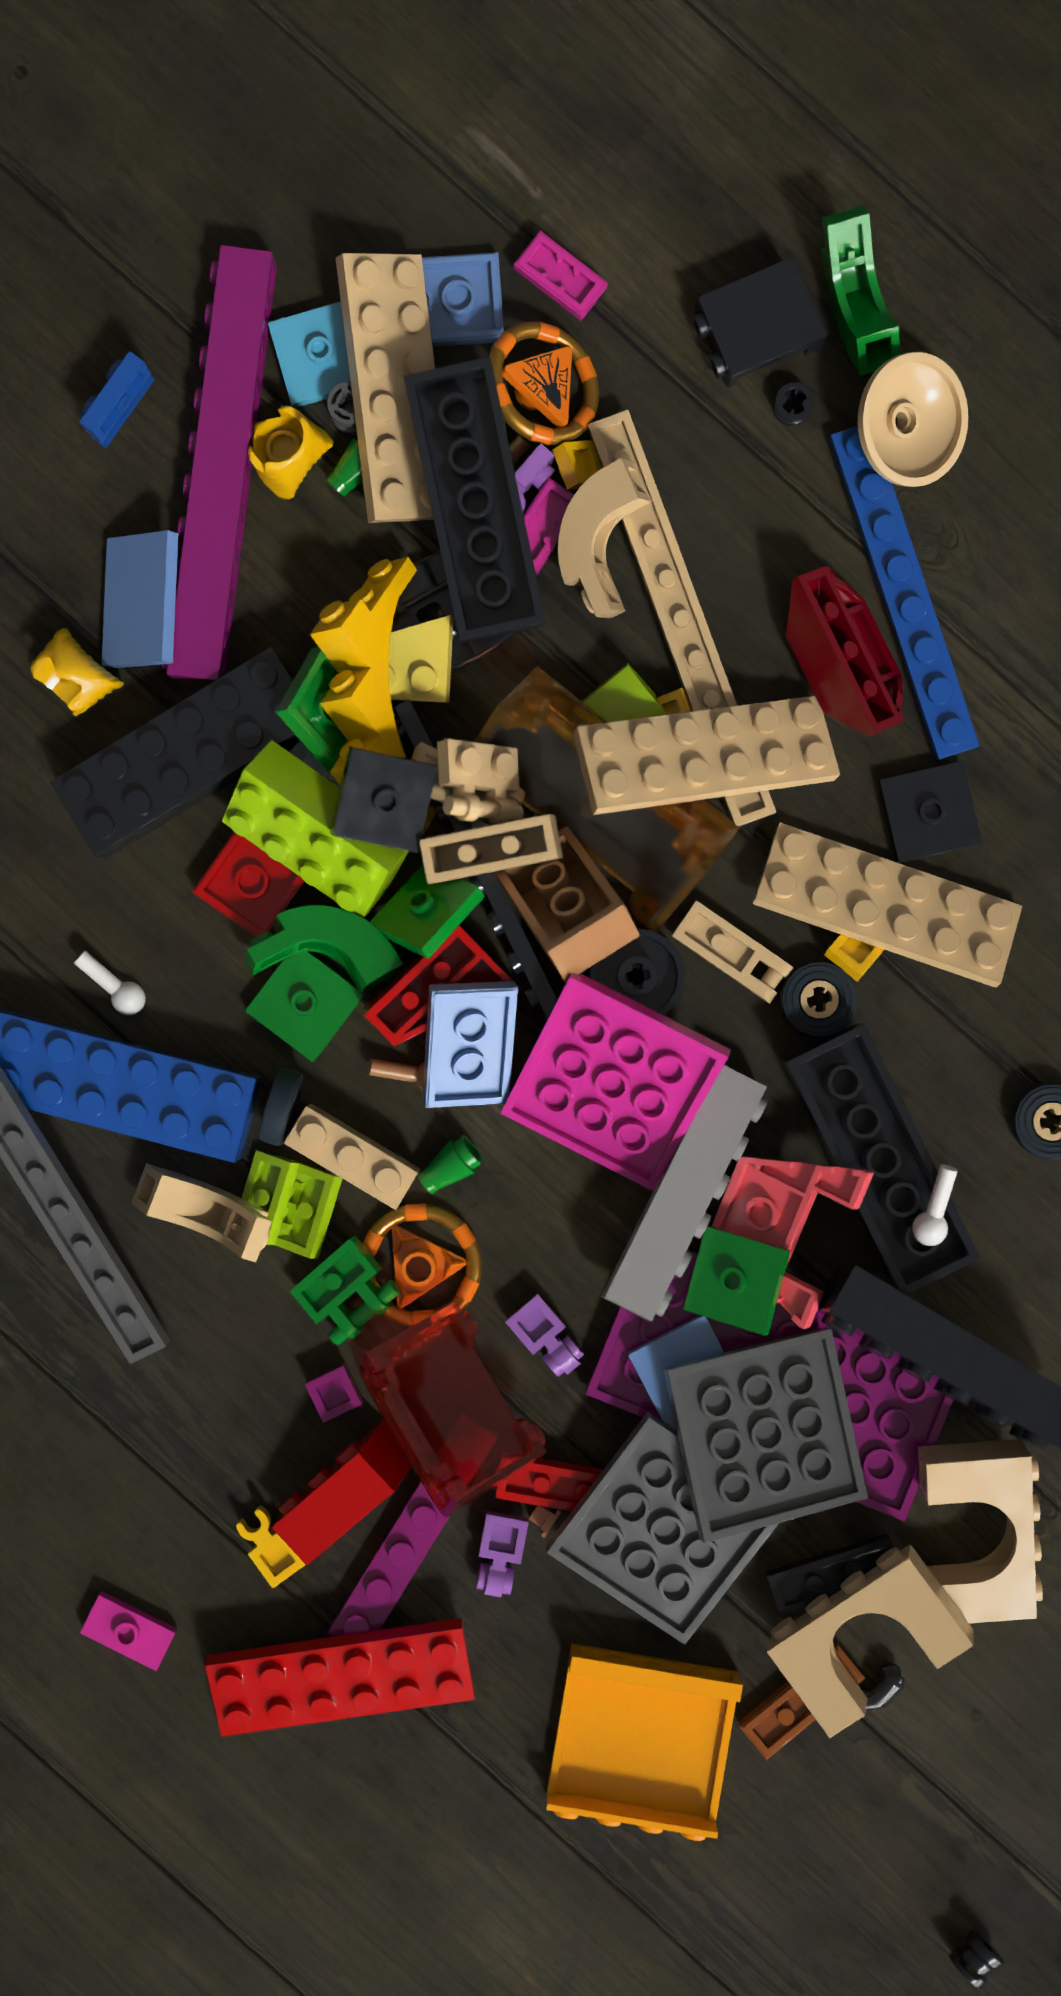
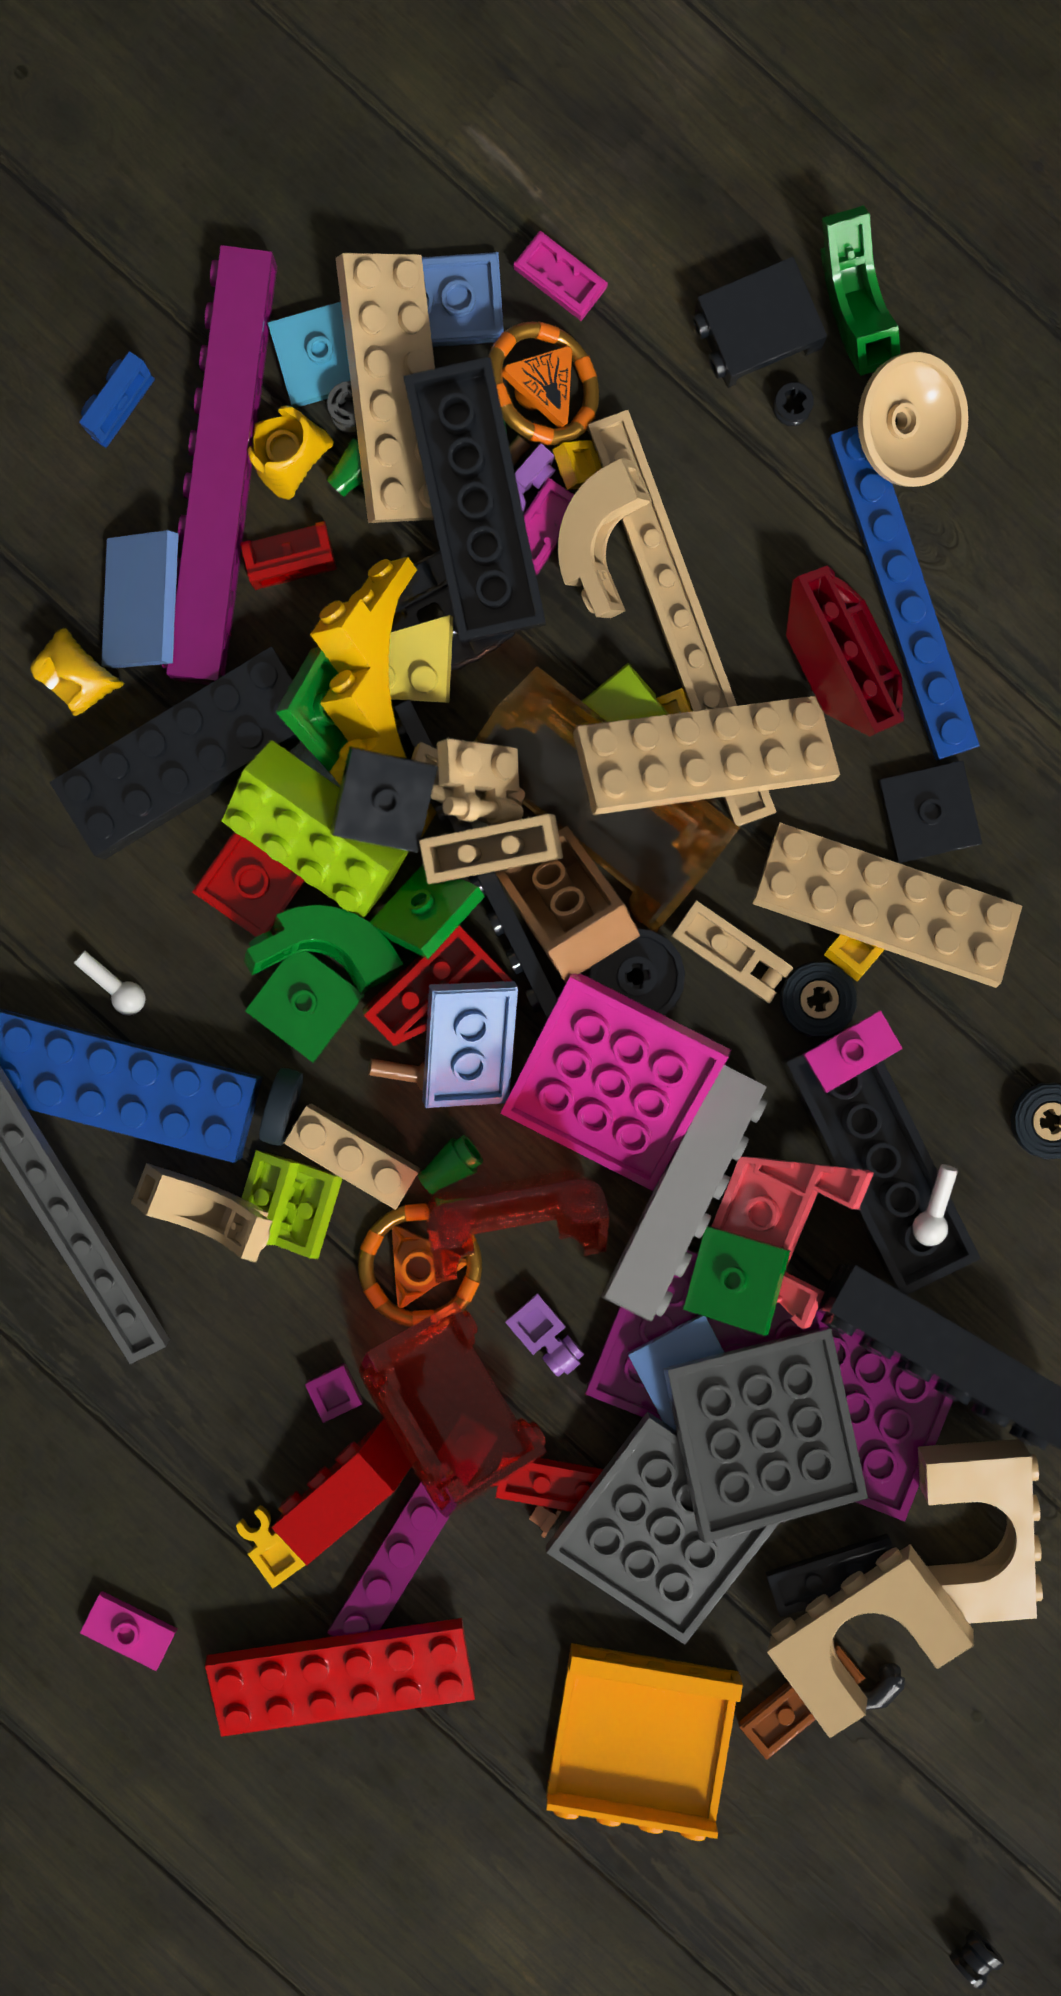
(288, 556): none -> red hinge
(335, 1281): green plate -> none
(502, 1542): medium lavender plate -> none
(561, 1196): none -> clear red windscreen
(852, 1051): none -> dark pink plate

